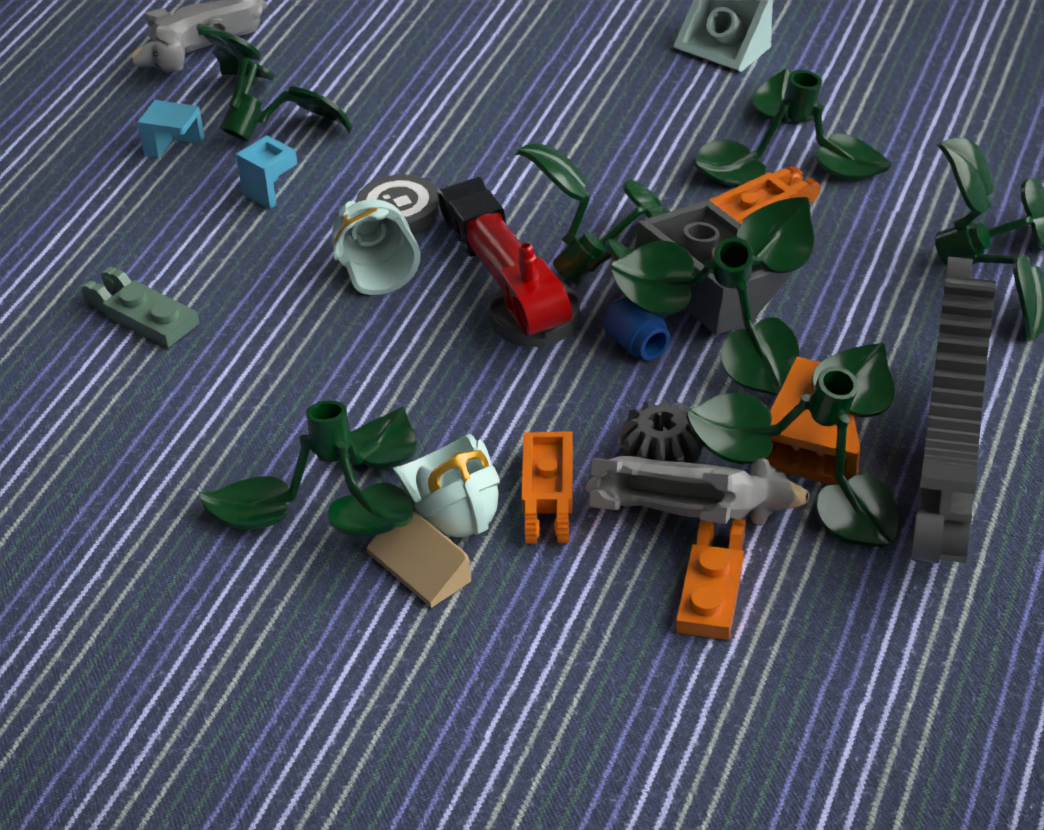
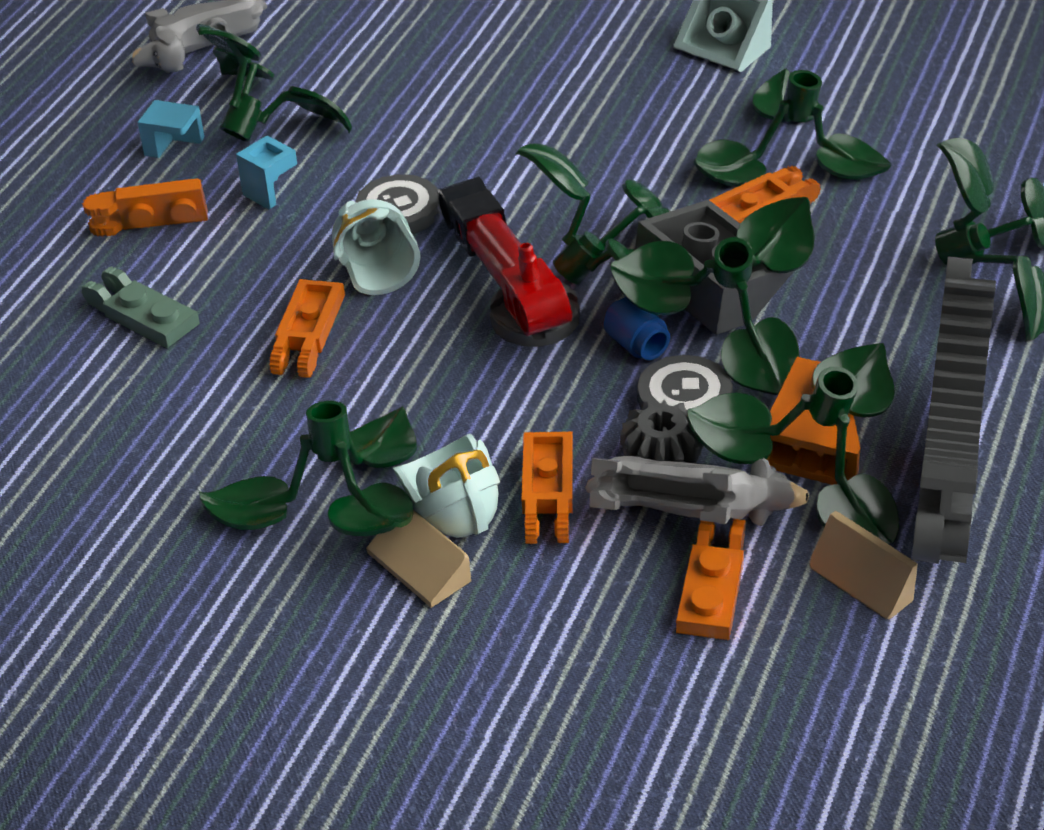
(146, 206): none -> orange hinge
(306, 325): none -> orange hinge
(682, 380): none -> dark grey tile
(864, 566): none -> tan slope

